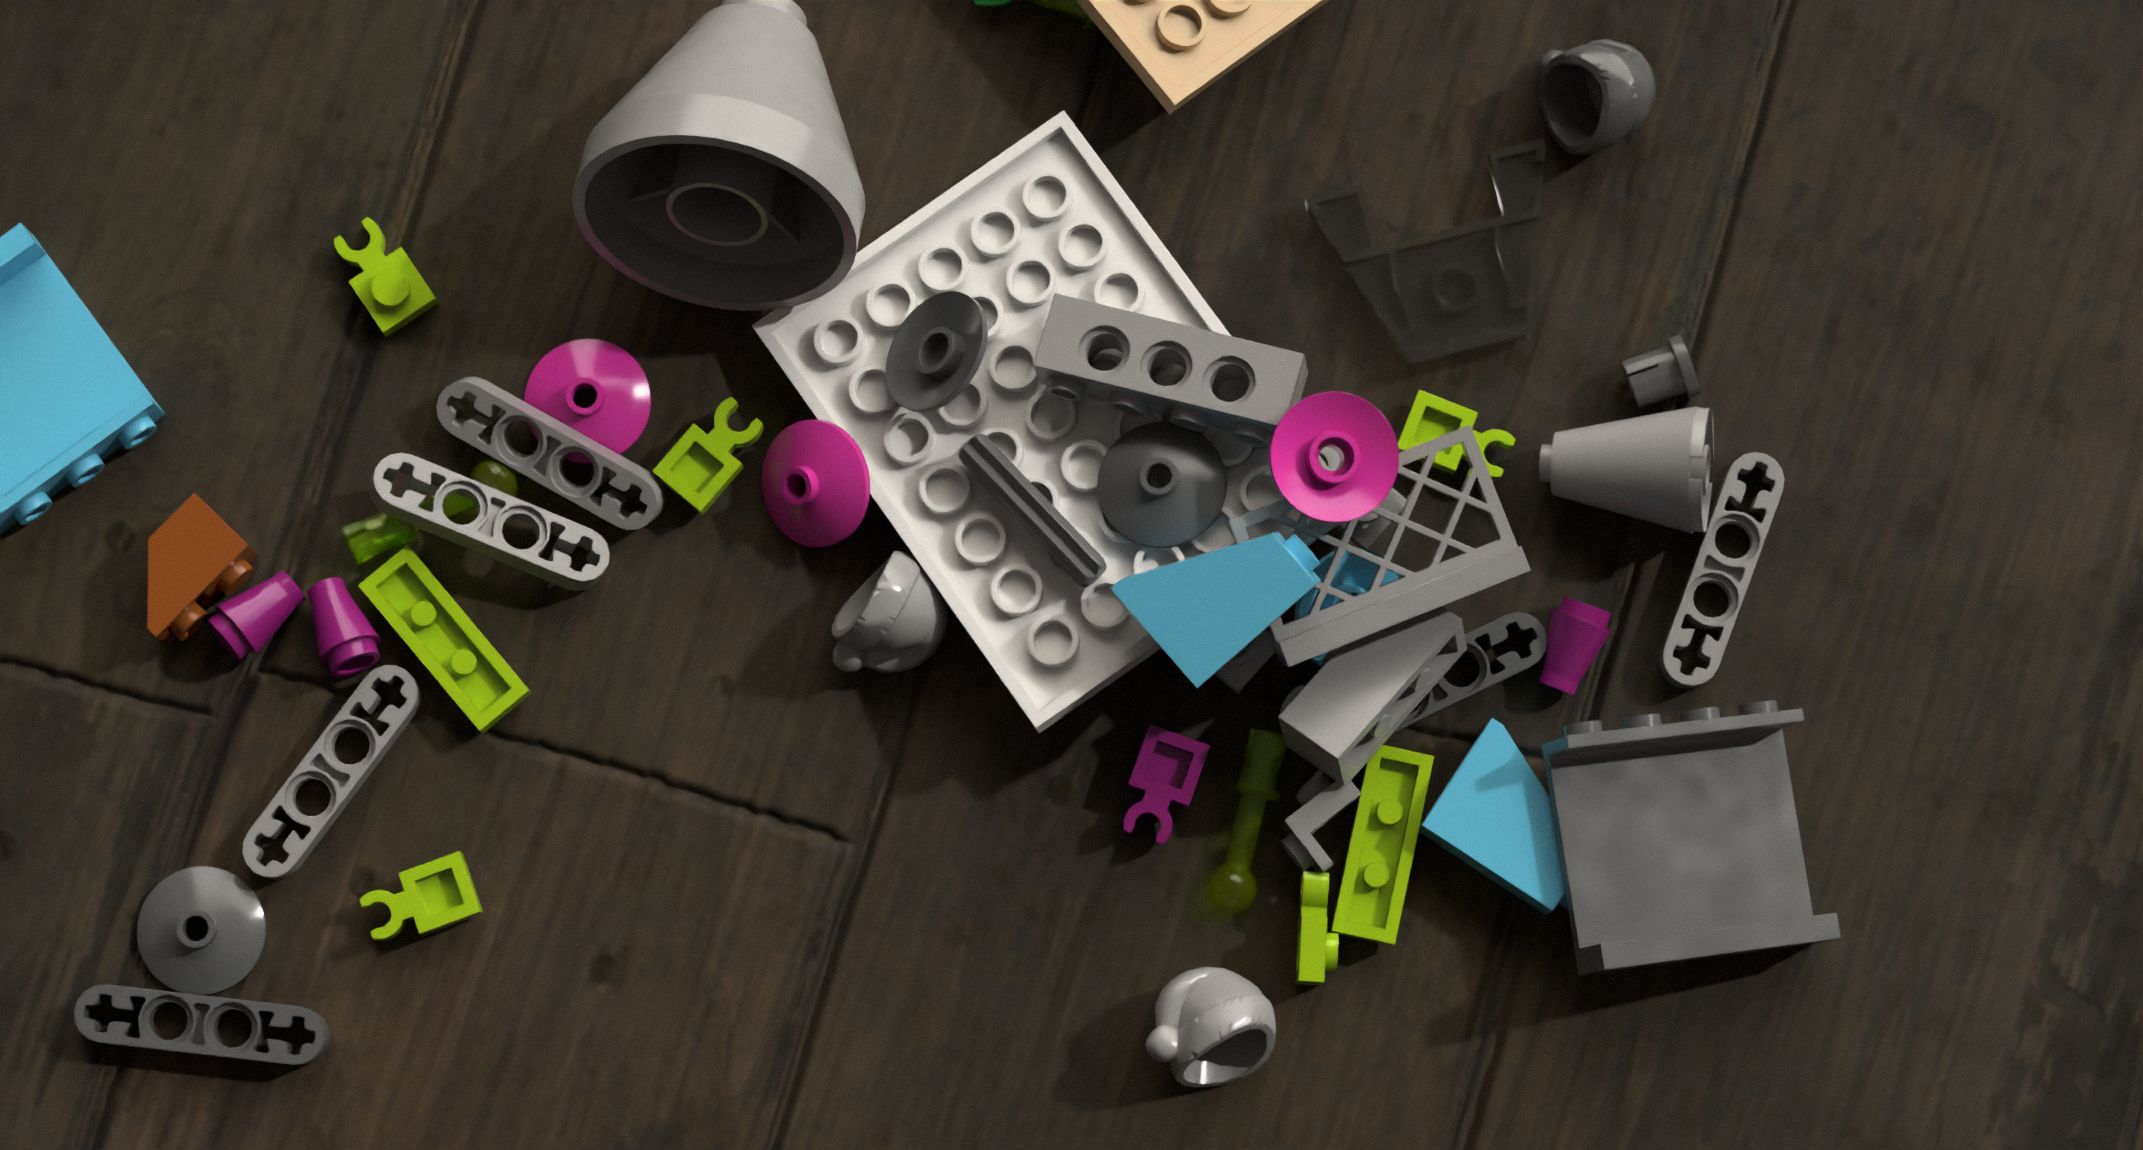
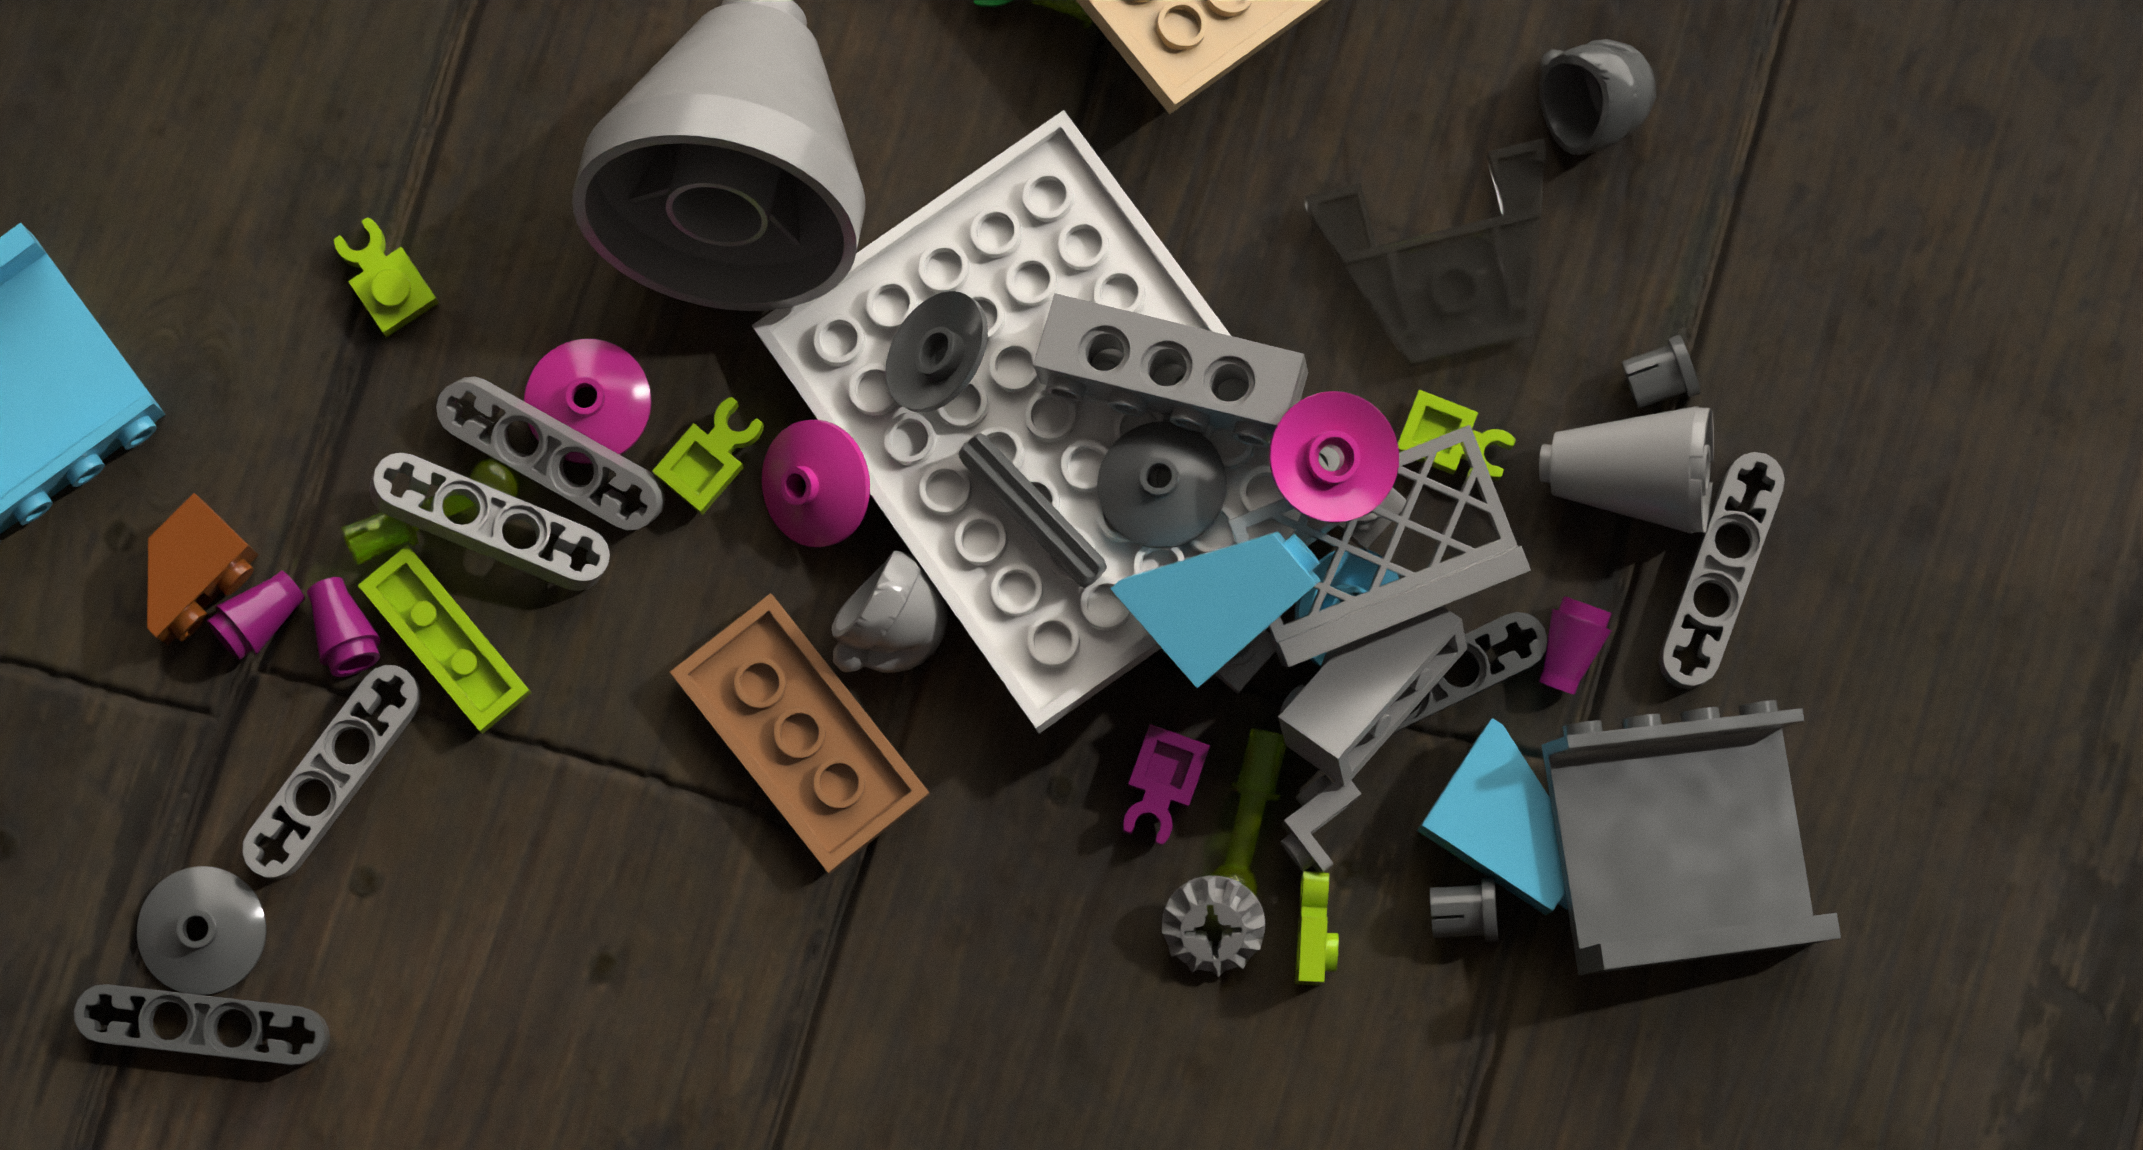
(433, 896): lime plate -> none
(800, 733): none -> medium nougat plate
(1211, 1027): light grey piece -> none
(1234, 907): none -> light grey gear
(1382, 845): lime plate -> none
(1465, 911): none -> dark grey bush

